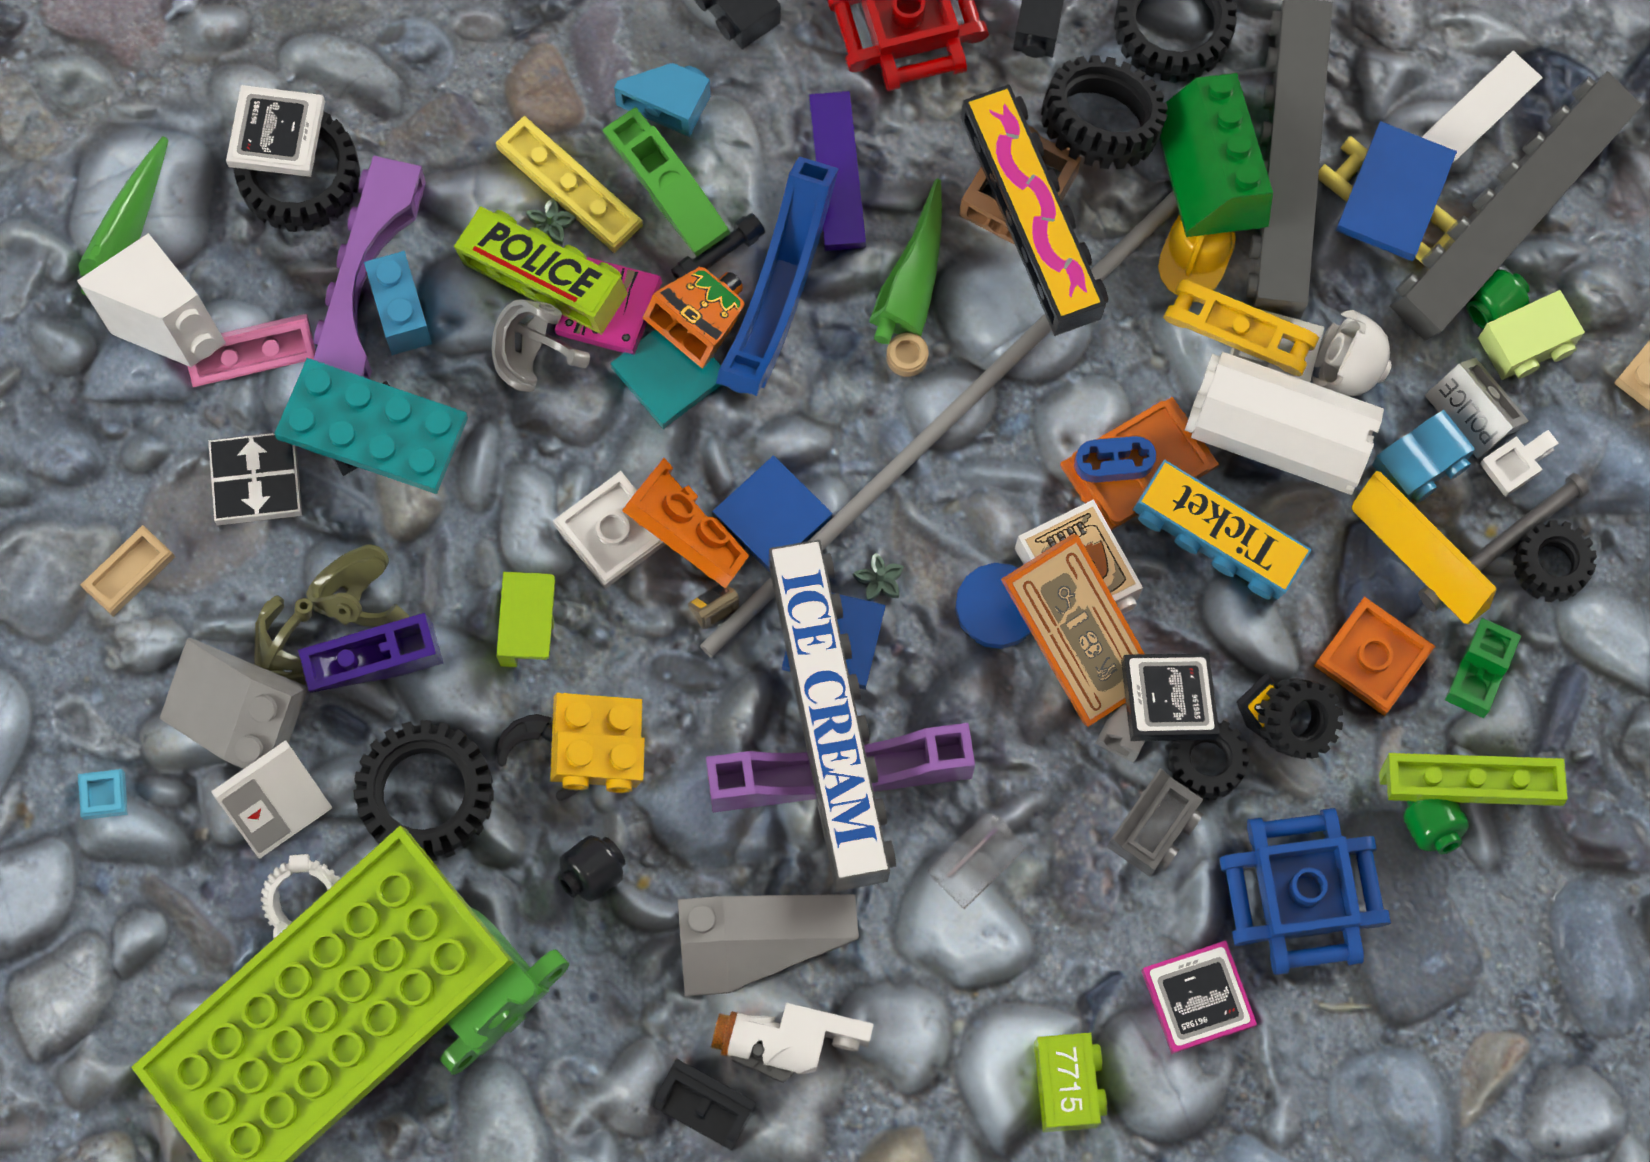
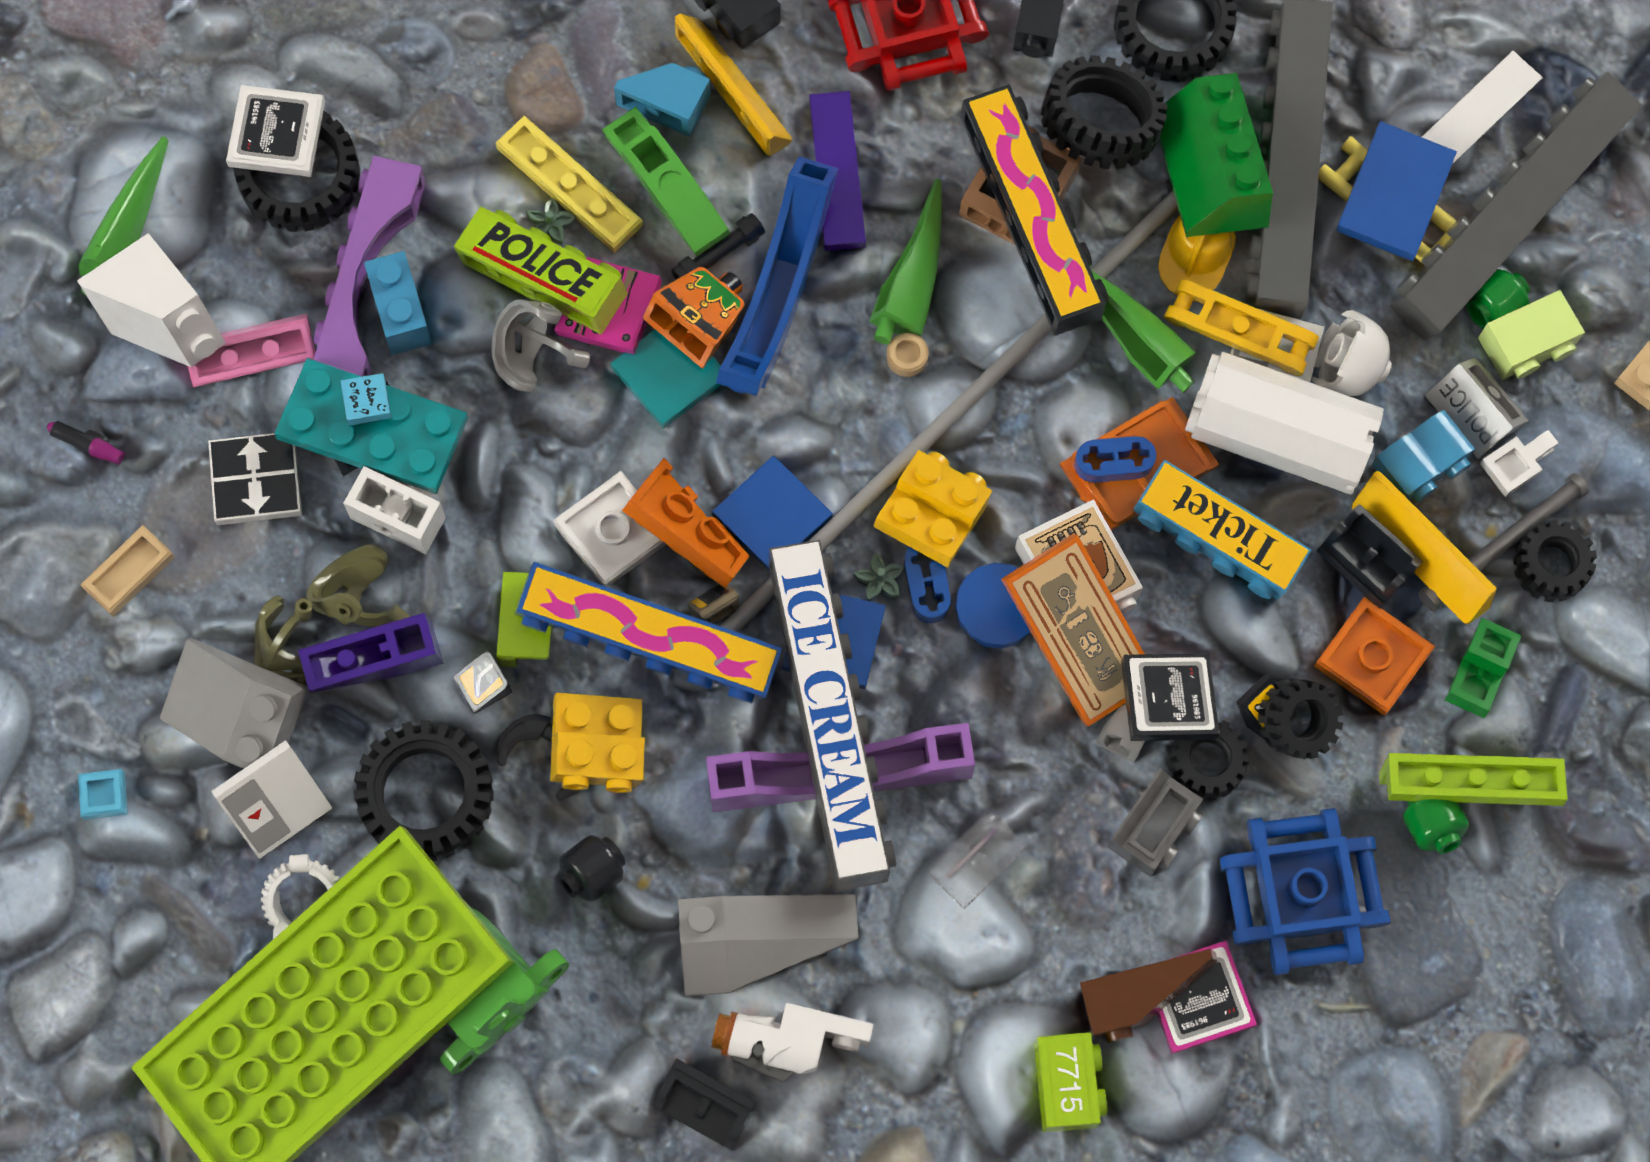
(90, 441): none -> piece
(365, 399): none -> medium azure tile
(394, 510): none -> white brick
(483, 682): none -> slope
(648, 632): none -> brick
(731, 84): none -> yellow slope
(916, 587): none -> blue beam
(934, 507): none -> yellow plate
(1137, 995): none -> reddish brown slope
(1146, 339): none -> bright green piece
(1369, 556): none -> black hinge

